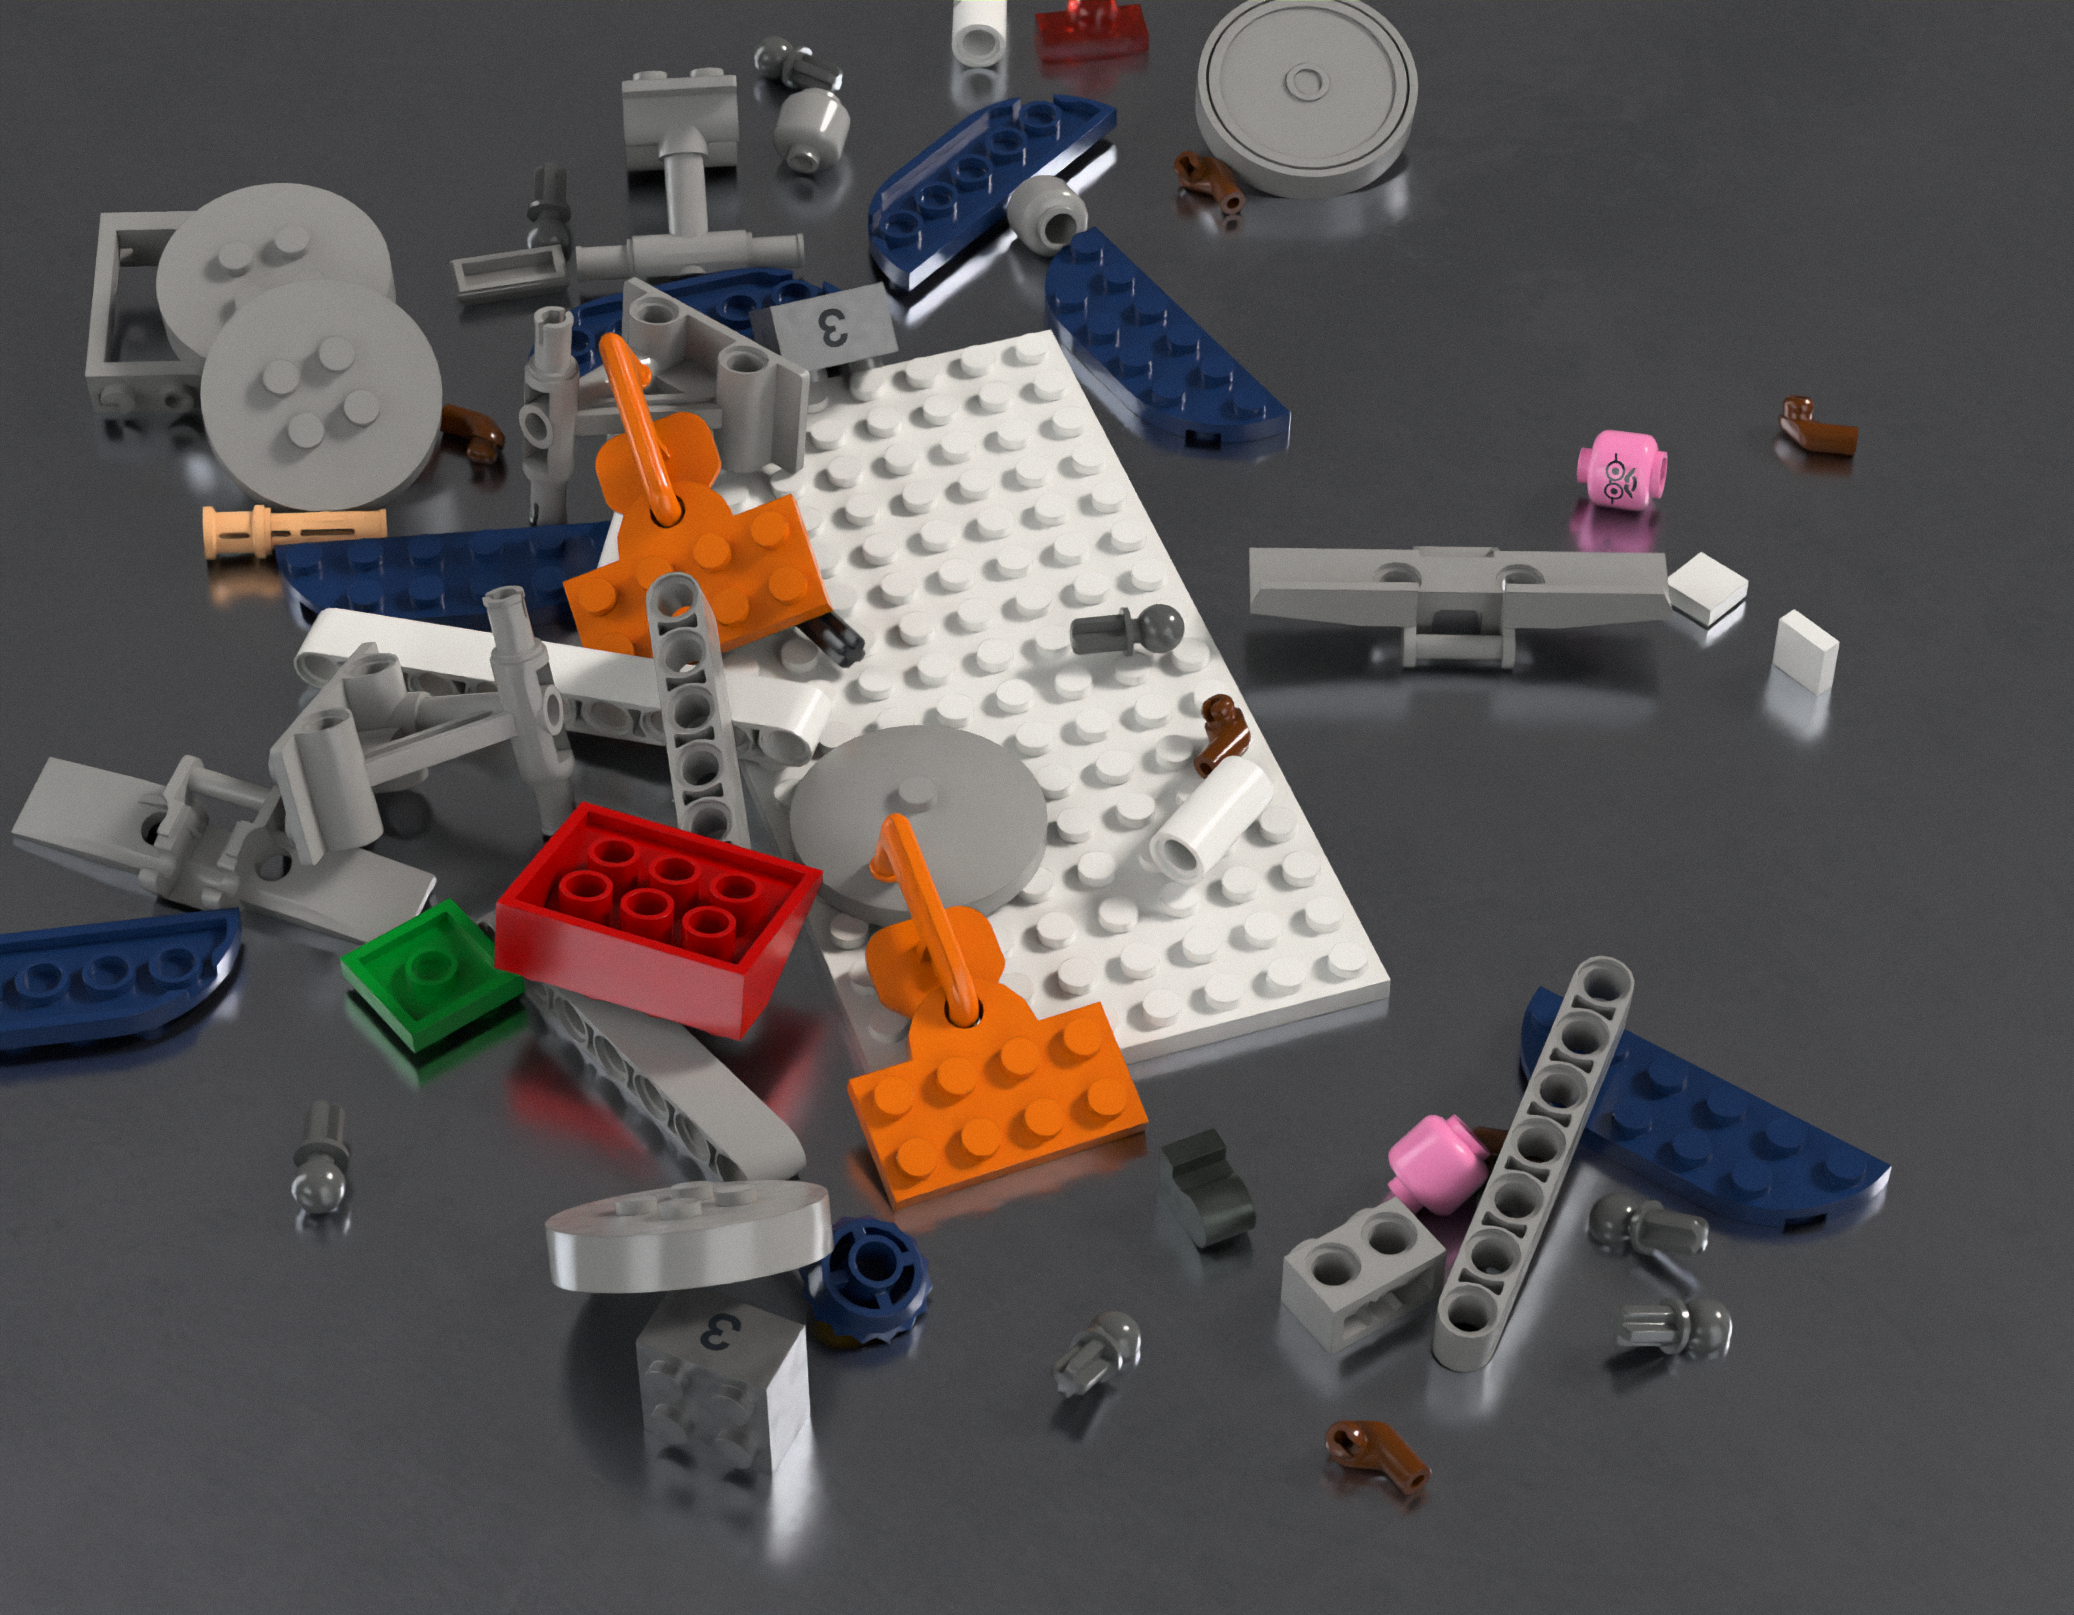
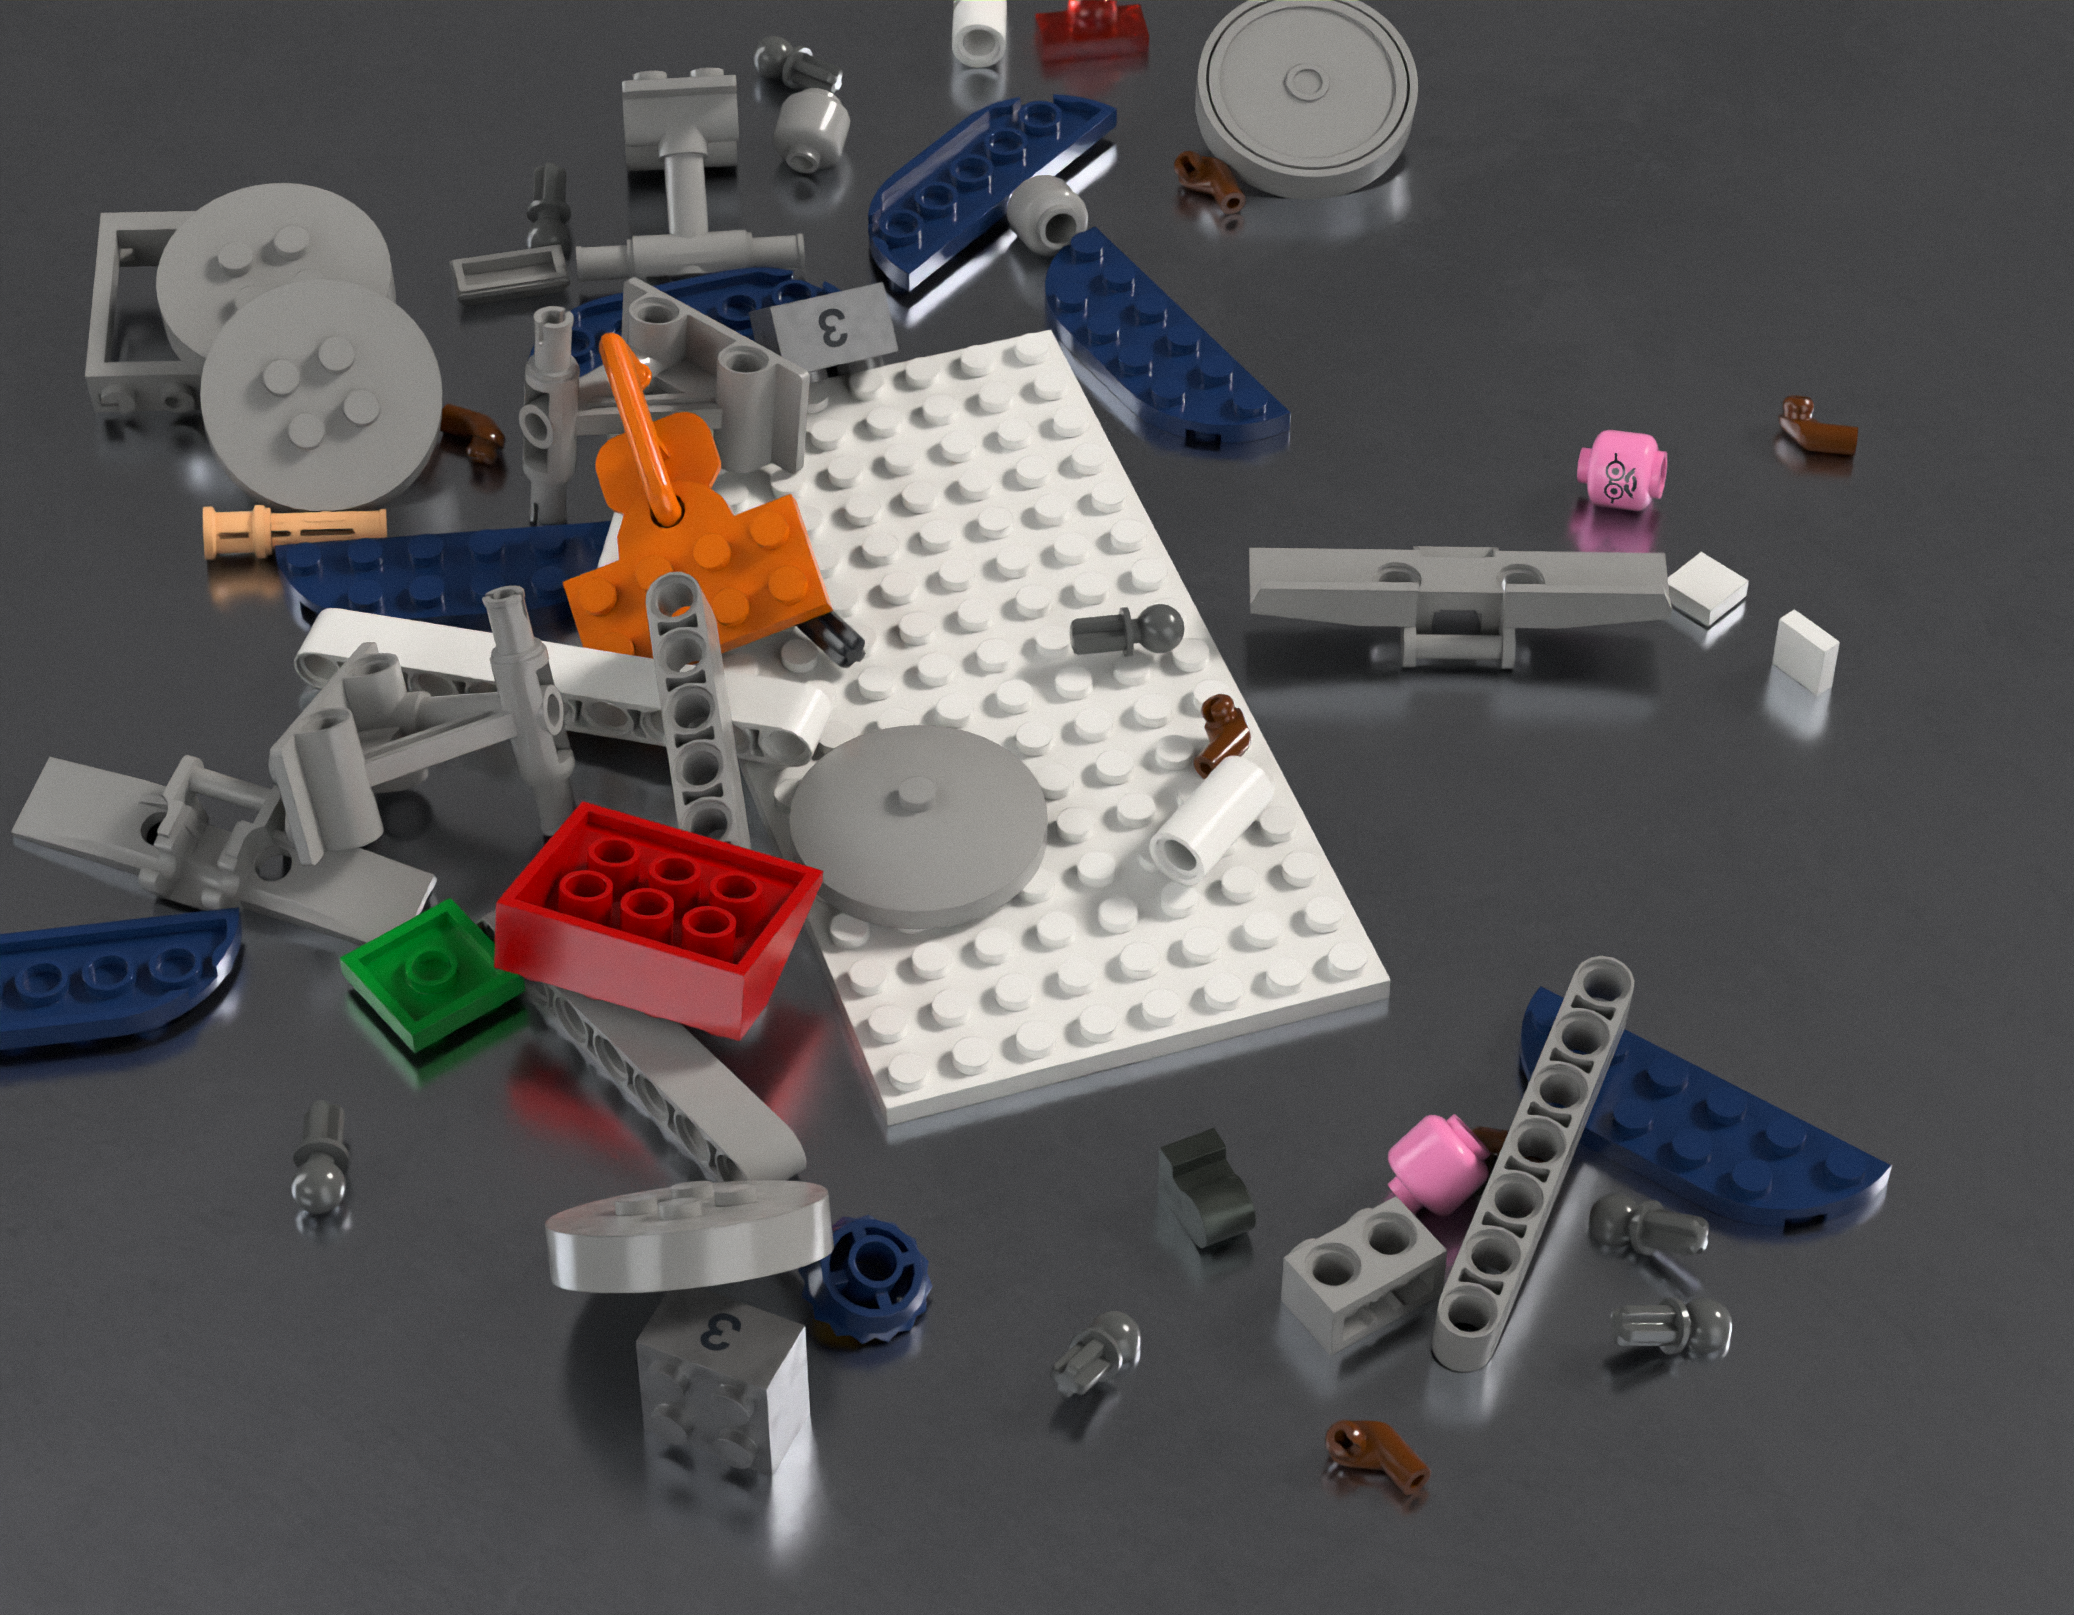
(972, 1092): orange plate -> none

